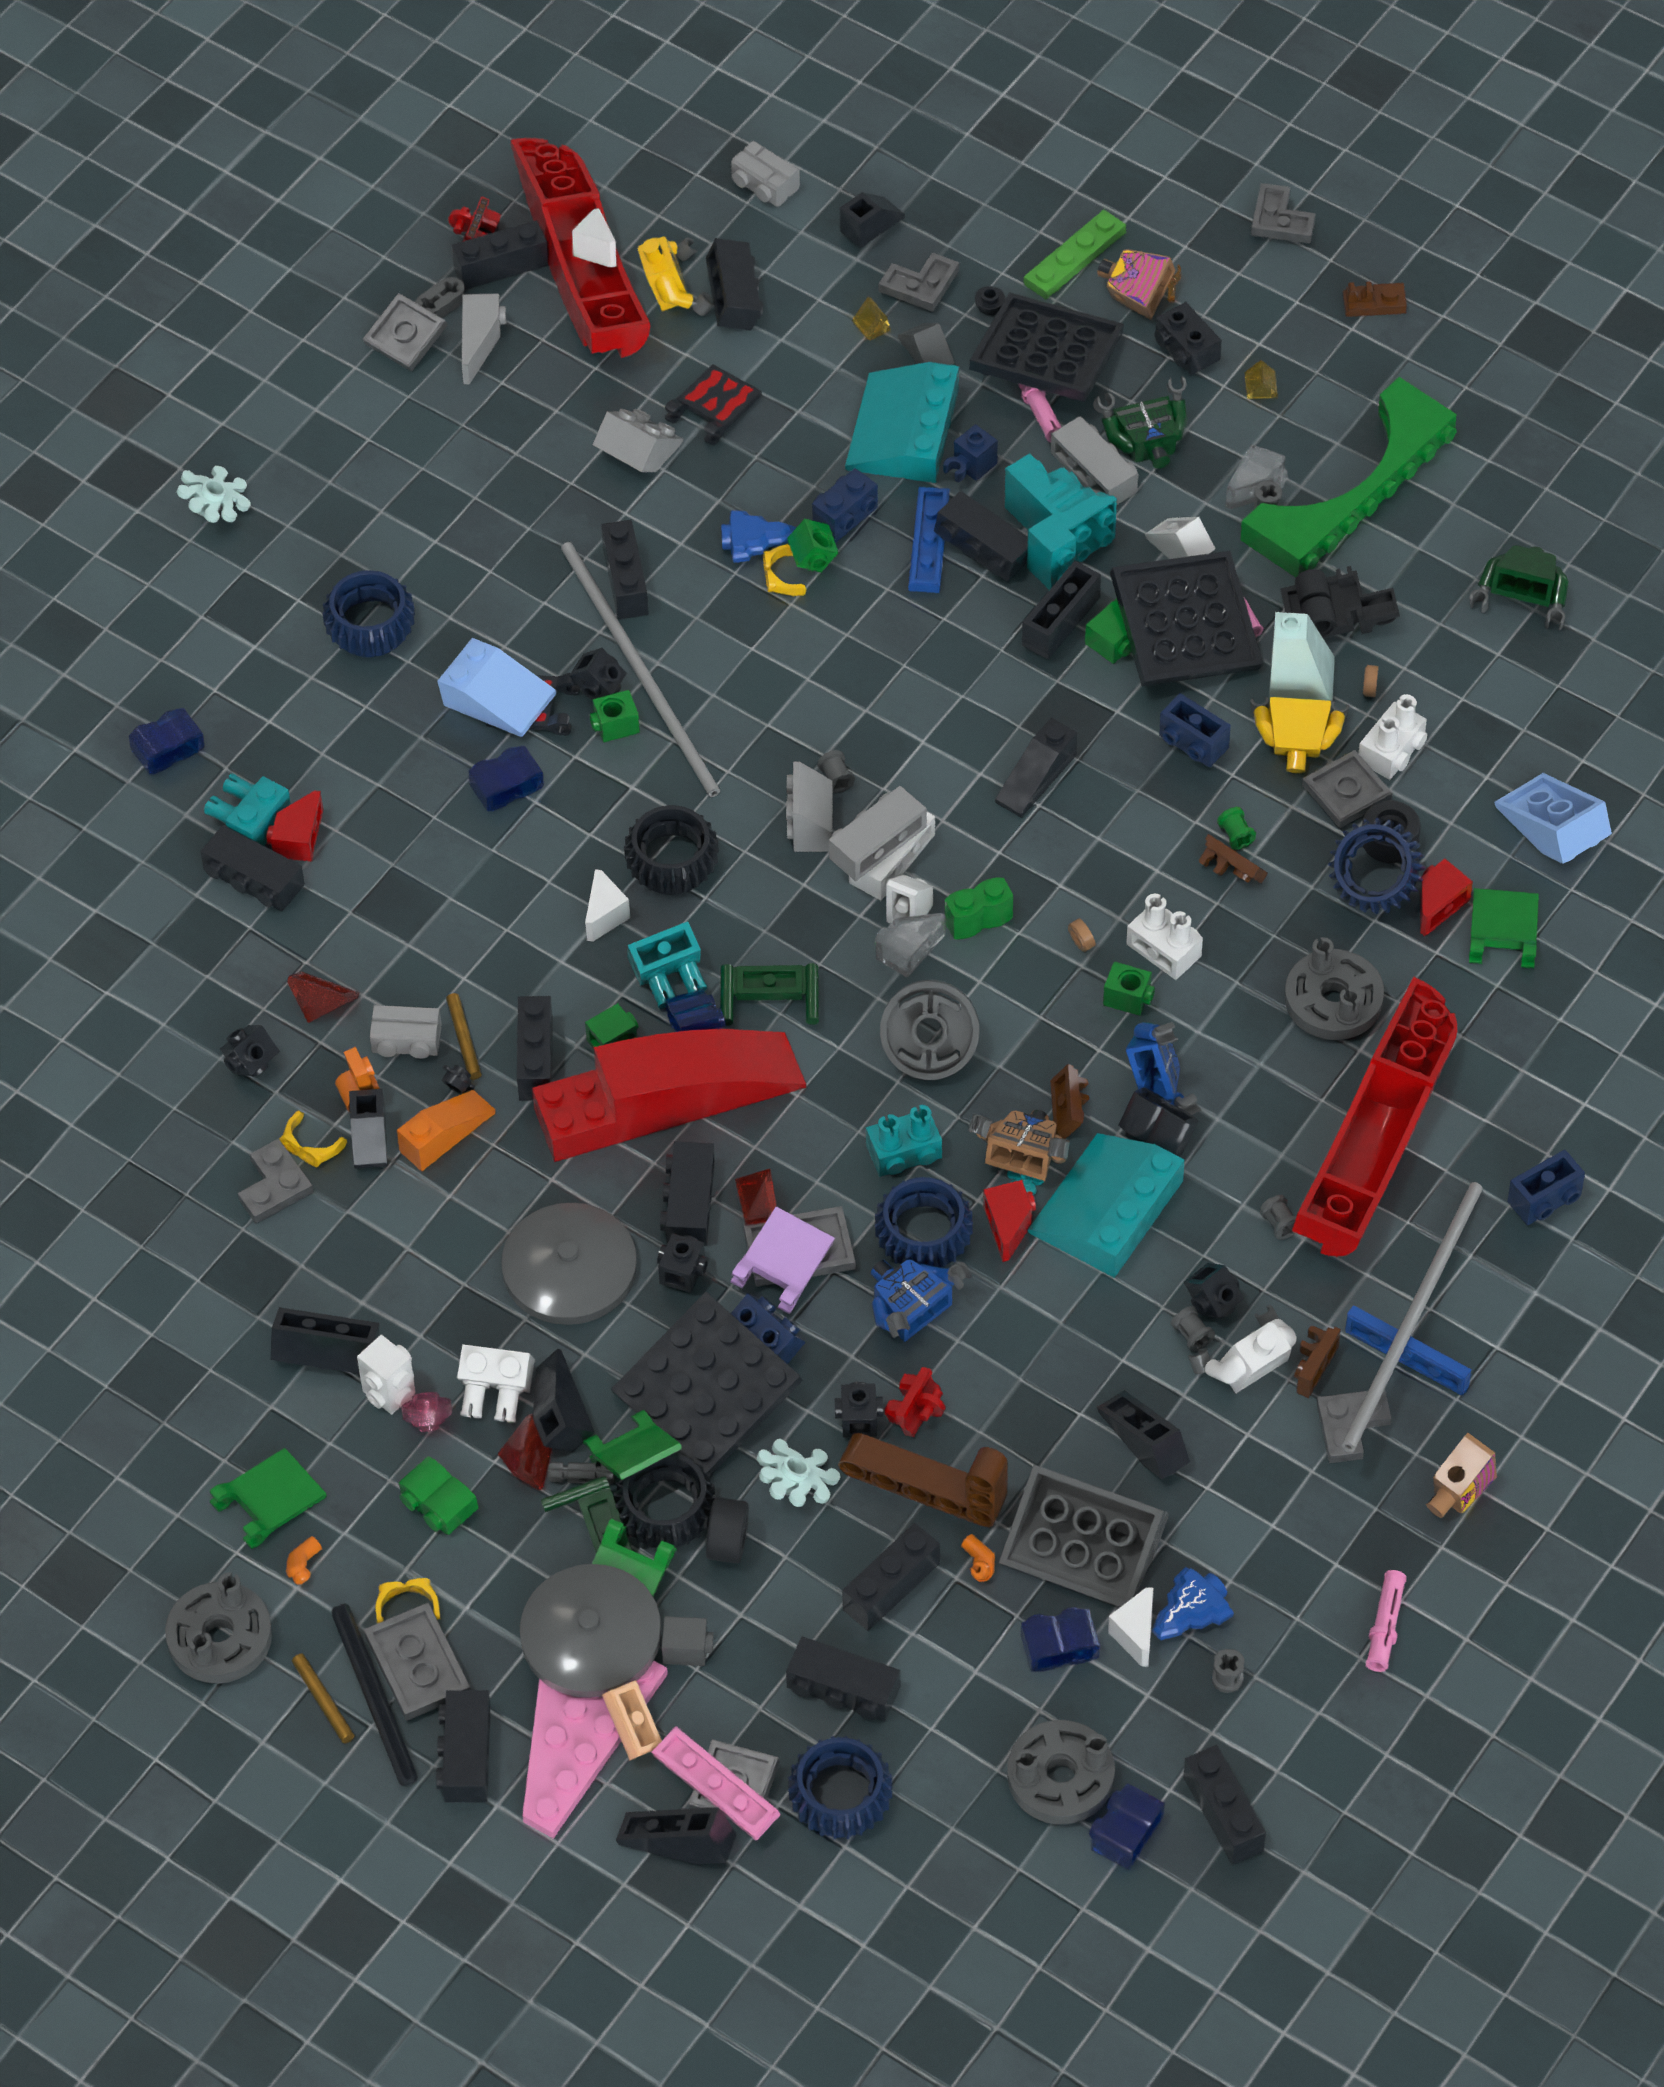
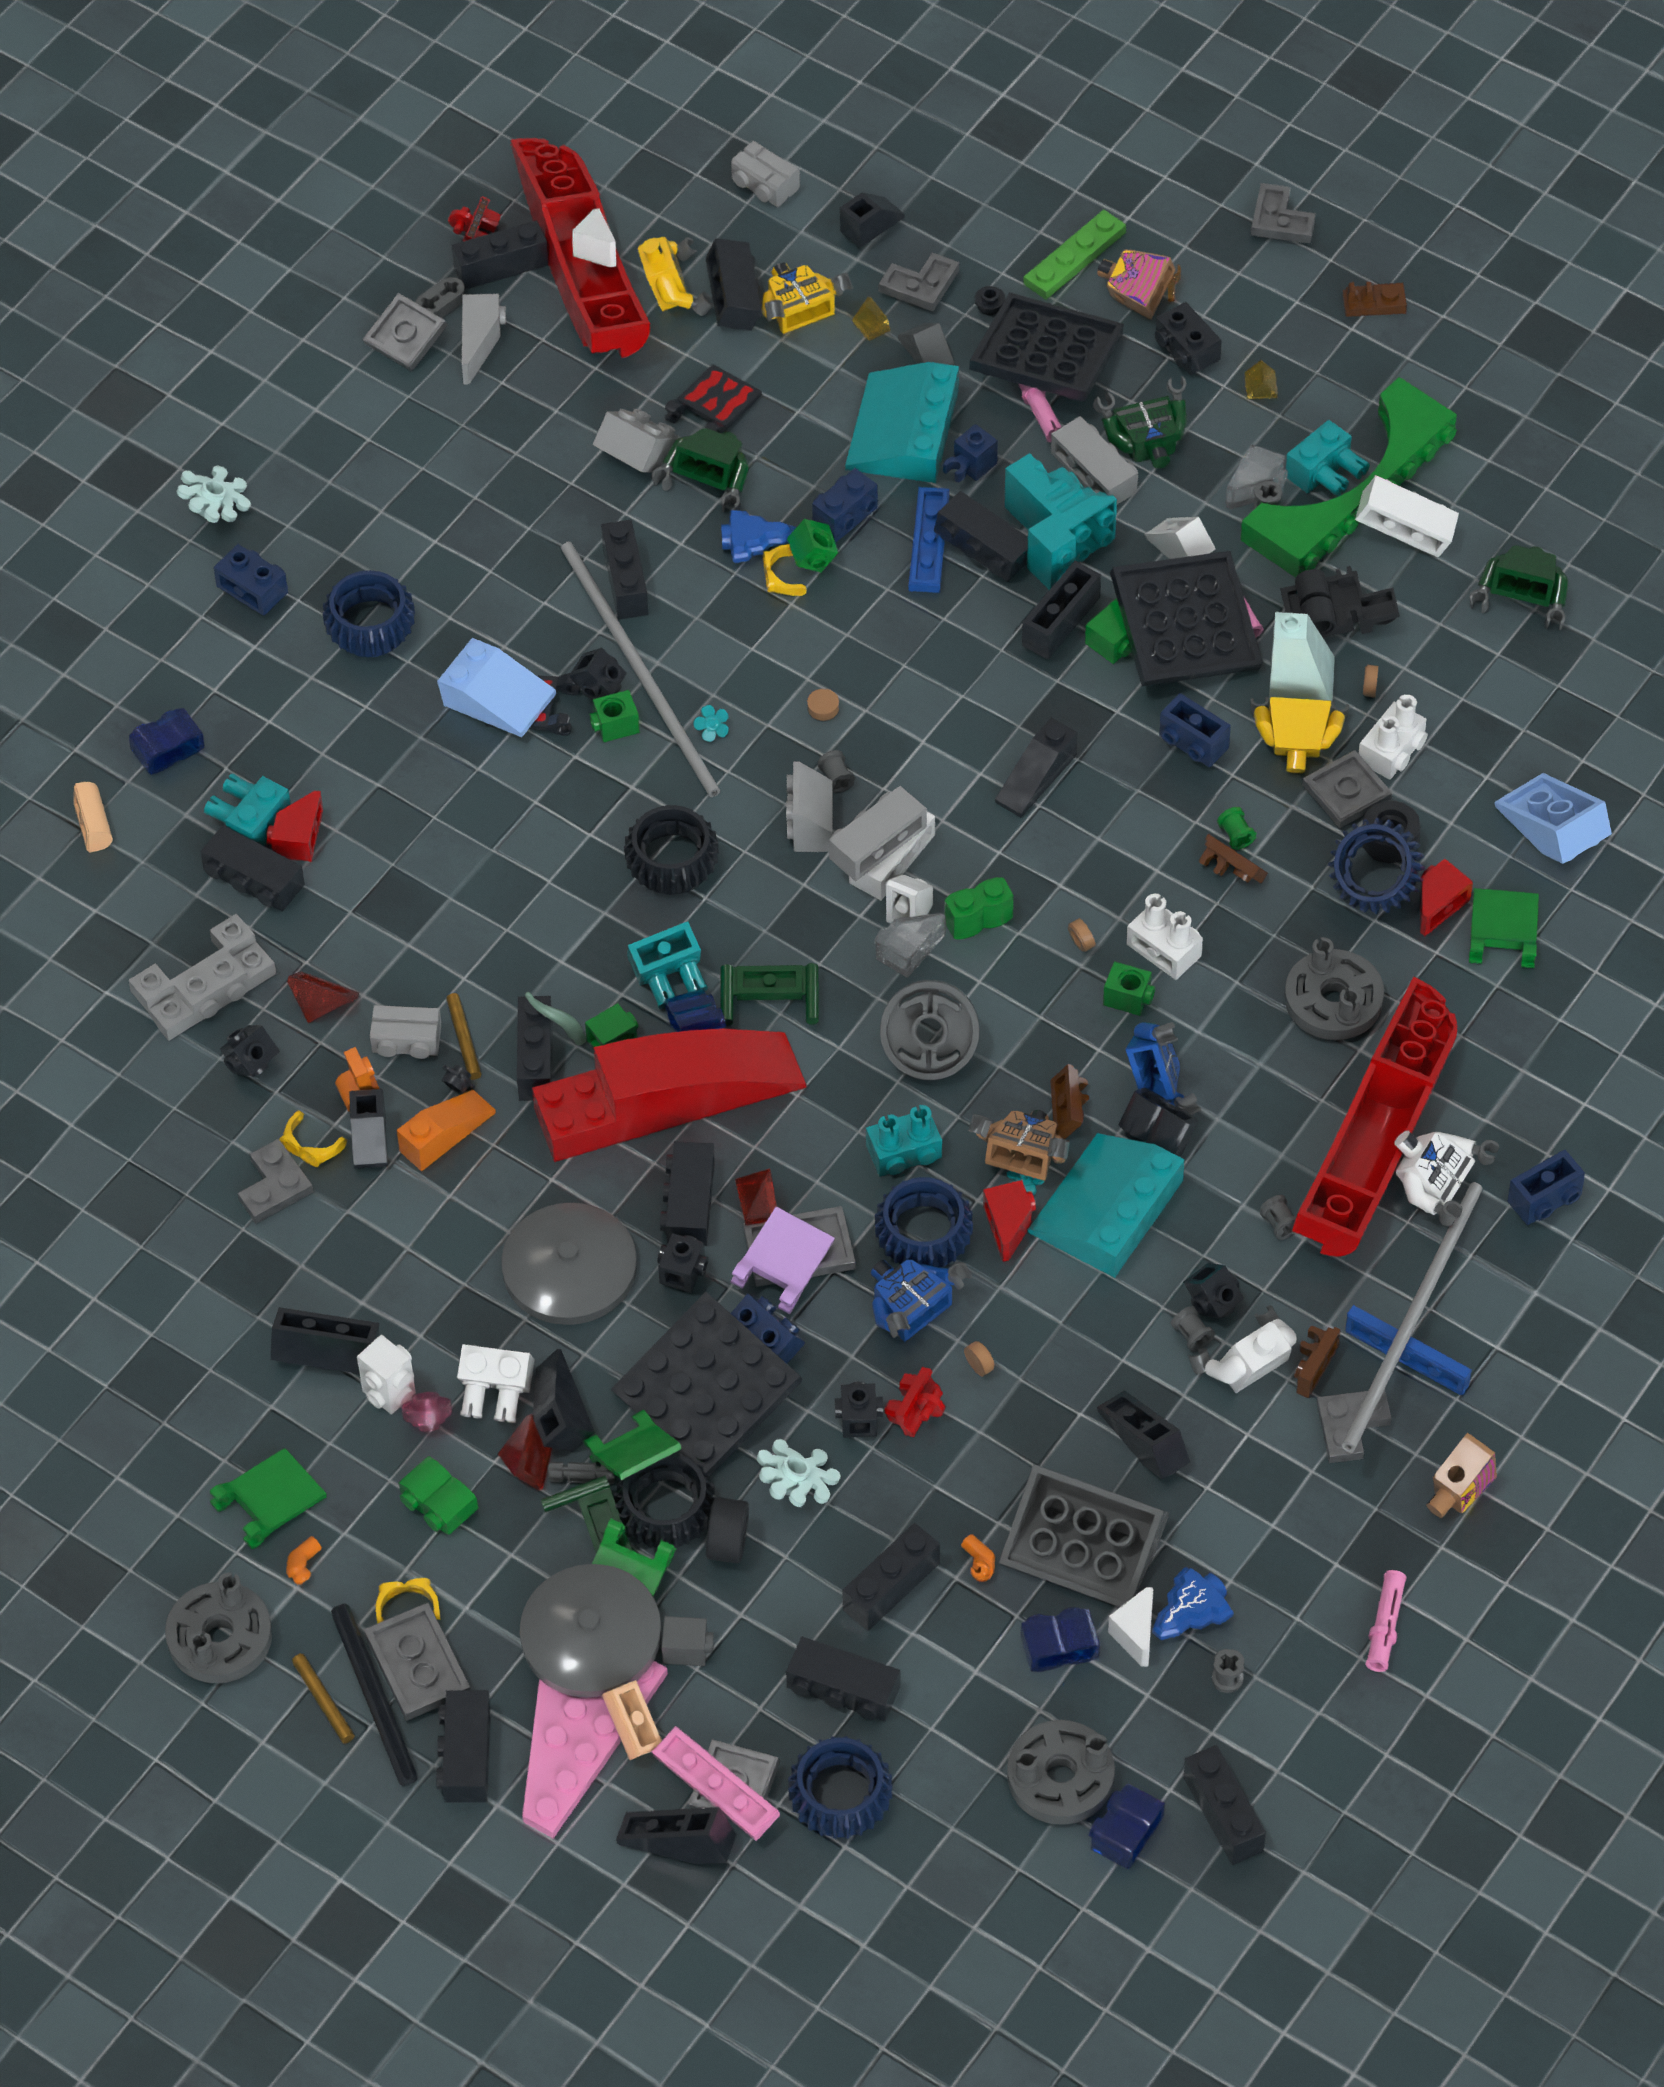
(91, 816): none -> light nougat brick
(207, 985): none -> light grey bracket
(251, 579): none -> dark blue brick
(505, 778): clear blue brick -> none
(563, 1019): none -> sand green animal
(606, 907): white slope -> none
(710, 460): none -> dark green torso
(711, 723): none -> teal plant
(801, 296): none -> yellow torso
(823, 704): none -> medium nougat tile
(969, 1495): reddish brown beam -> none
(979, 1358): none -> medium nougat tile
(1320, 456): none -> teal brick
(1407, 516): none -> white brick
(1436, 1168): none -> white torso

